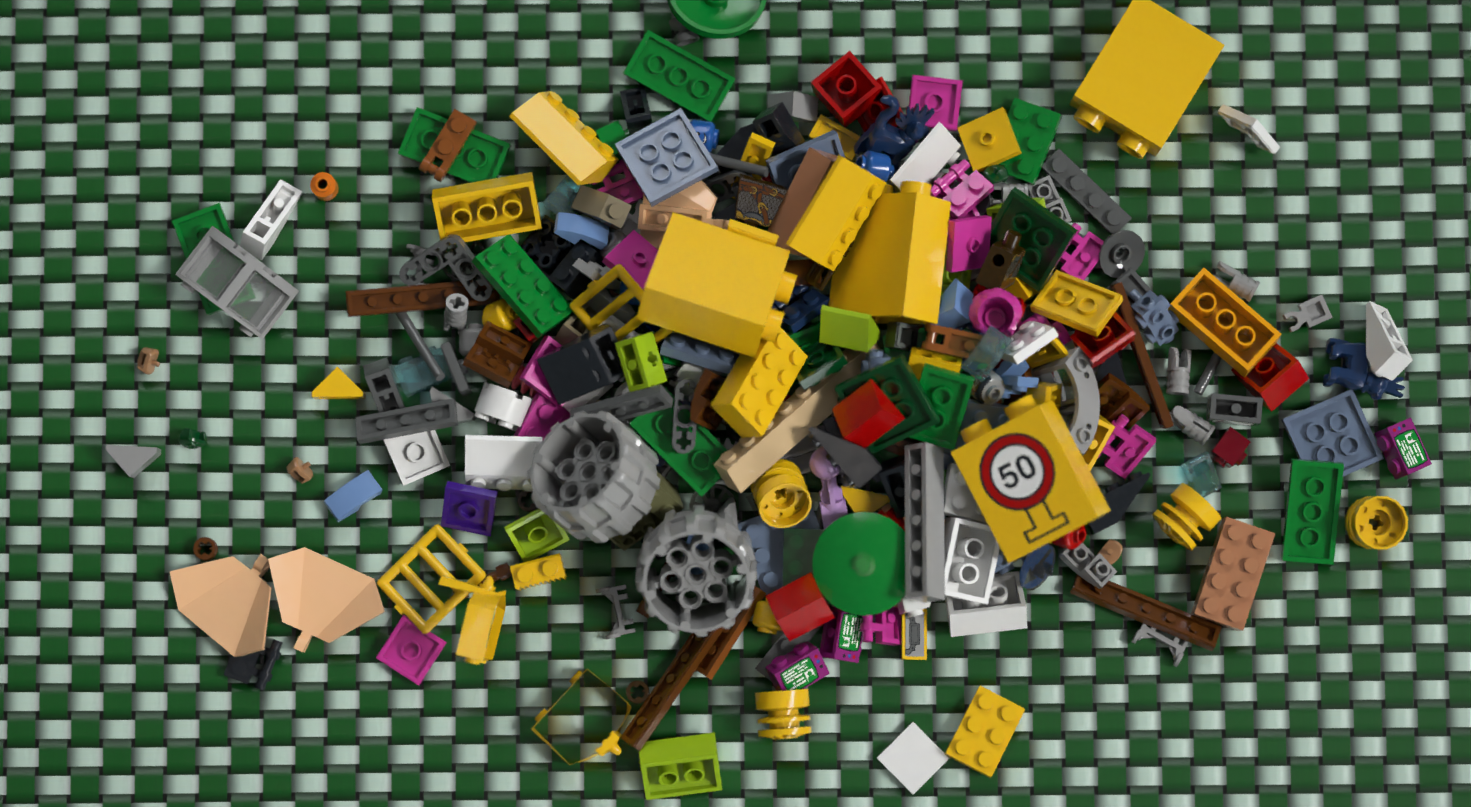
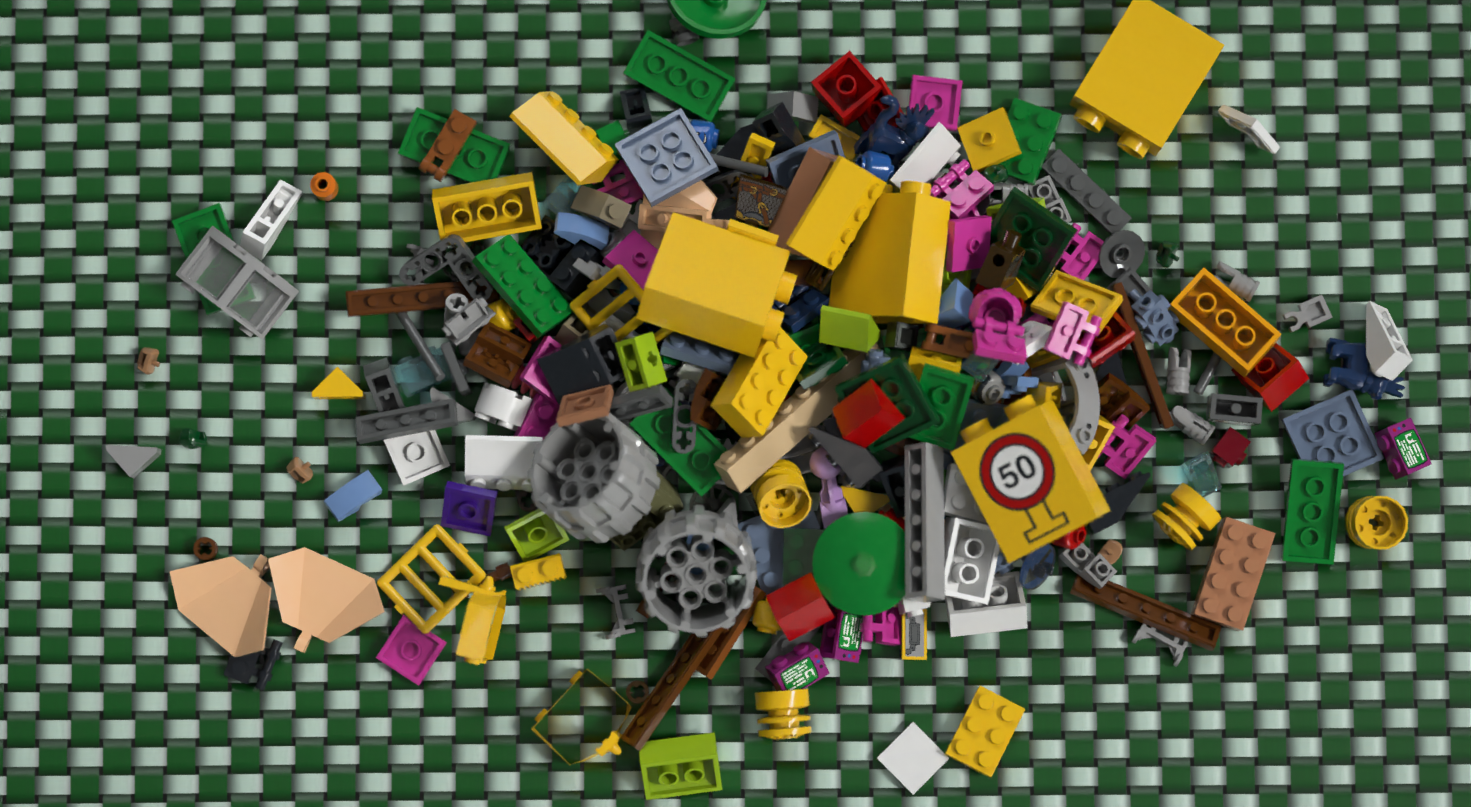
(460, 329): none -> light grey hinge
(585, 405): none -> nougat tile
(996, 345): none -> dark pink plate
(1066, 331): none -> plate
(1166, 253): none -> dark green piece

